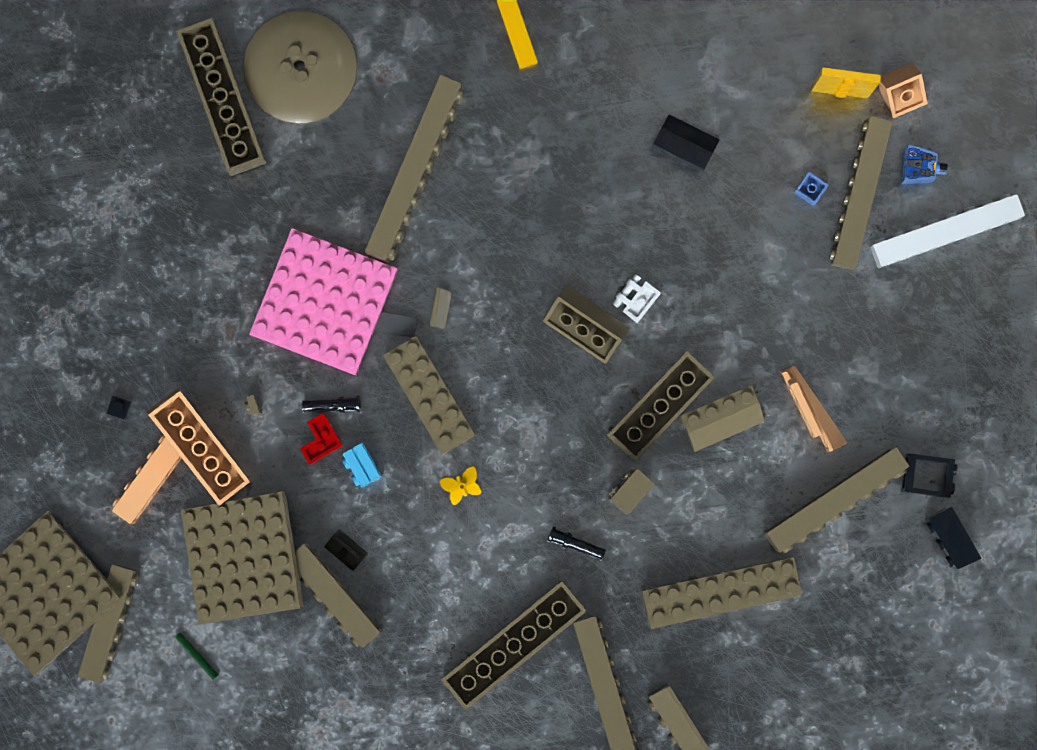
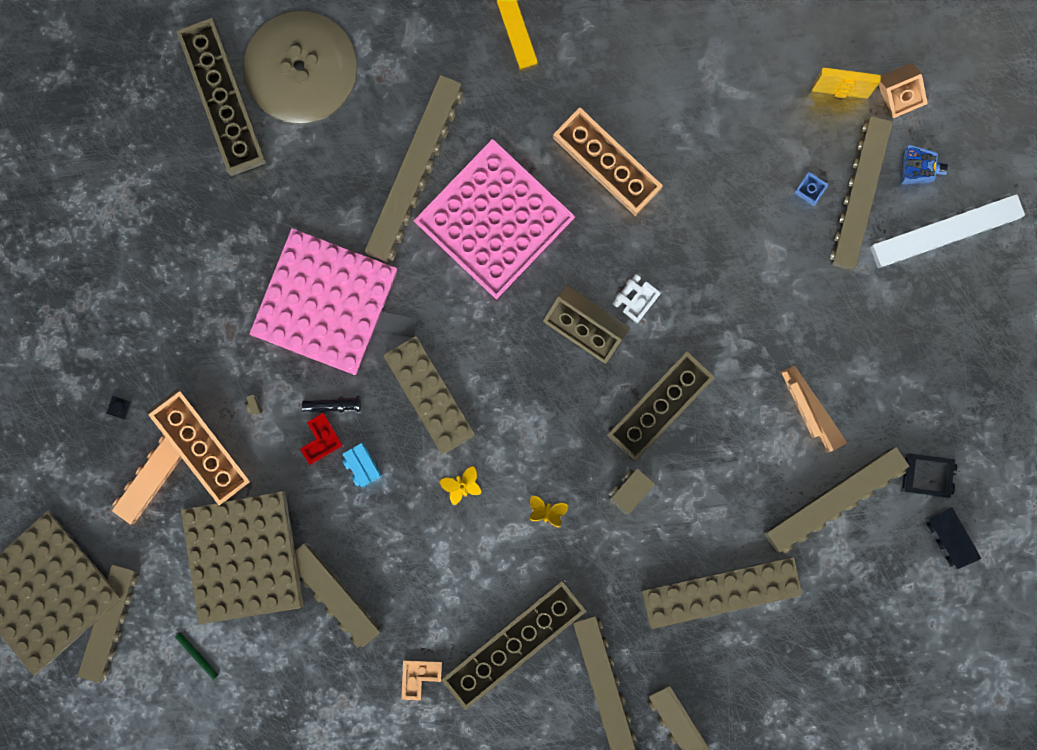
(345, 550): clear smoke slope -> none
(414, 673): none -> light nougat plate
(440, 308): dark tan slope -> none
(494, 219): none -> bright pink plate
(546, 513): none -> yellow piece
(567, 540): black pin -> none
(607, 161): none -> light nougat brick
(685, 143): black slope -> none
(722, 418): dark tan slope -> none

